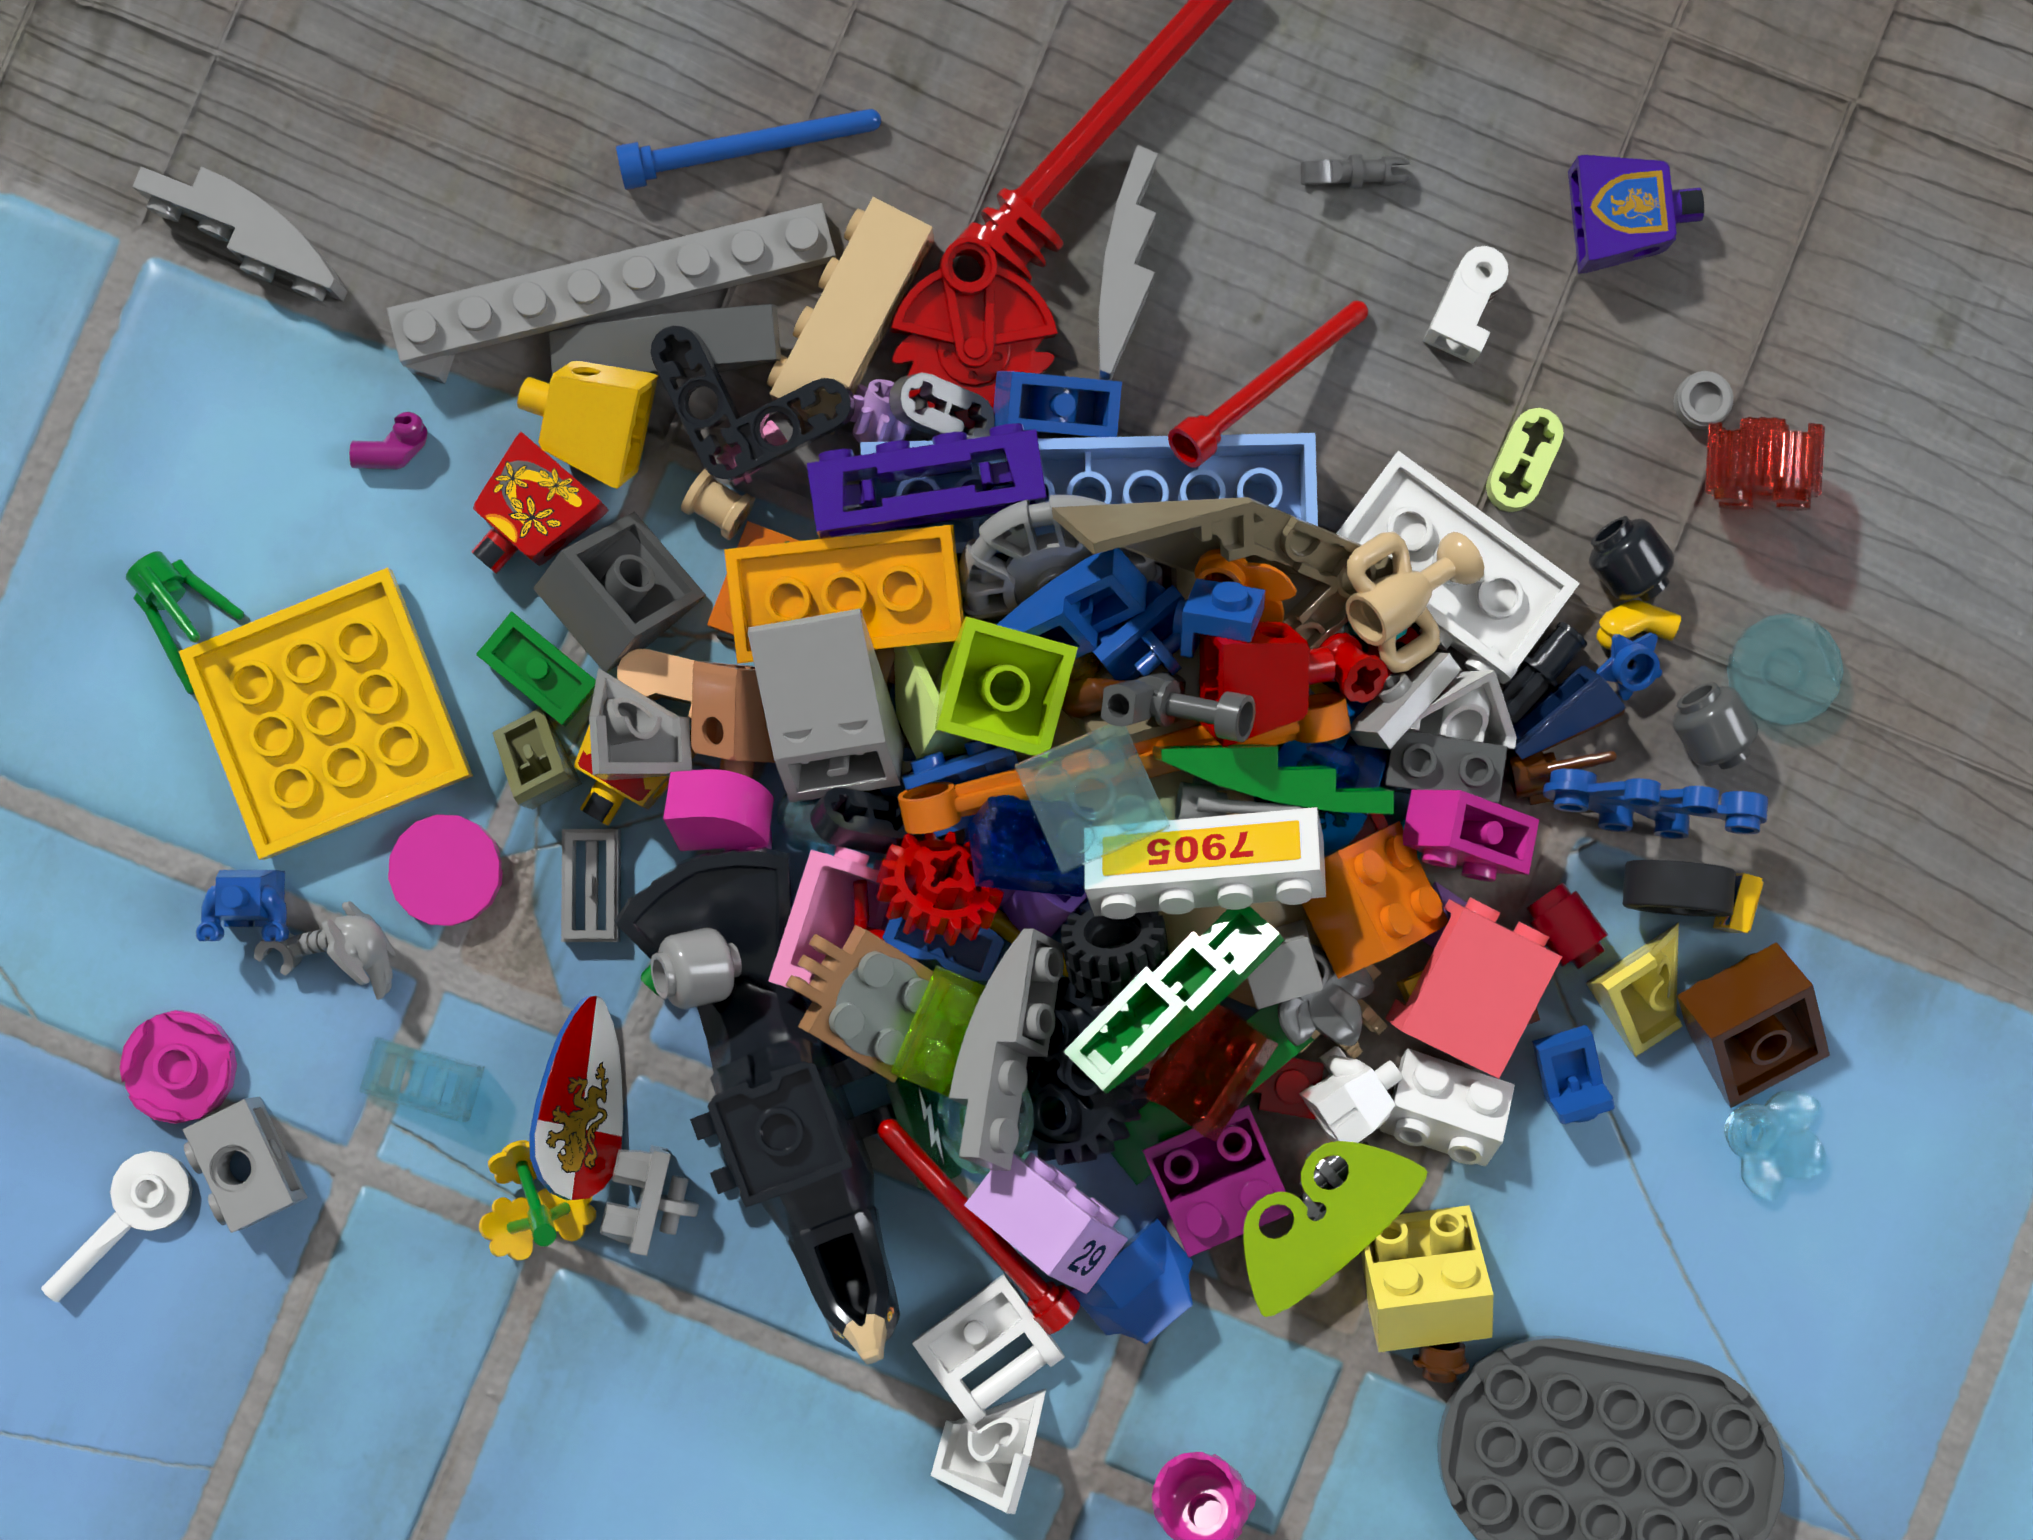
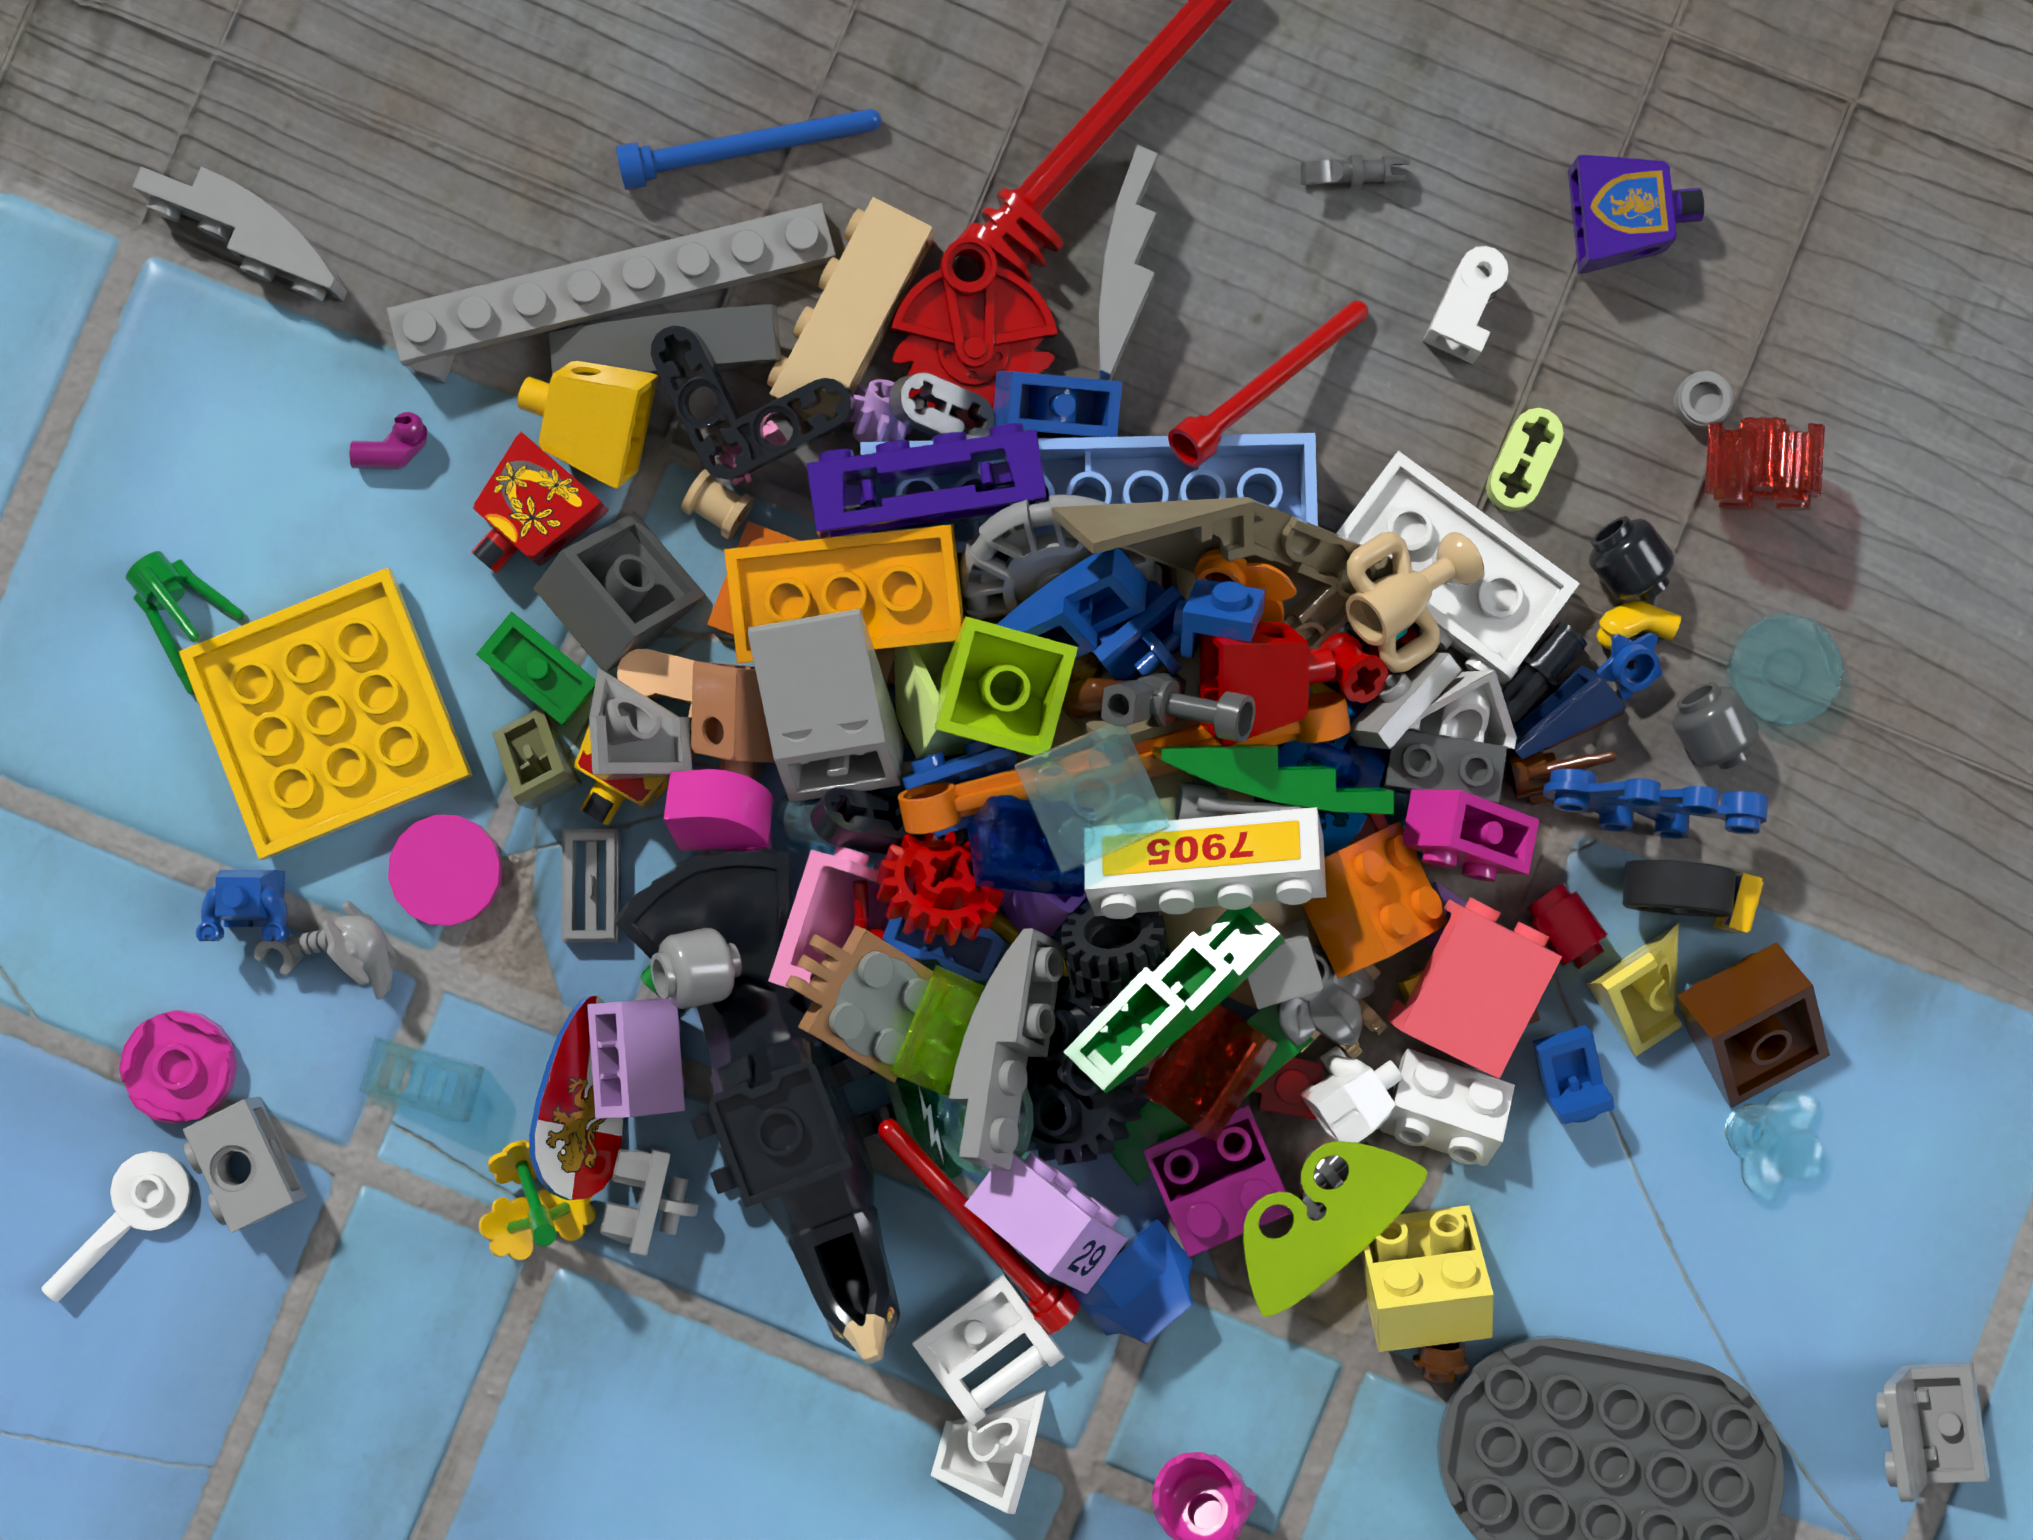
(636, 1058): none -> lavender brick
(1932, 1427): none -> light grey bracket

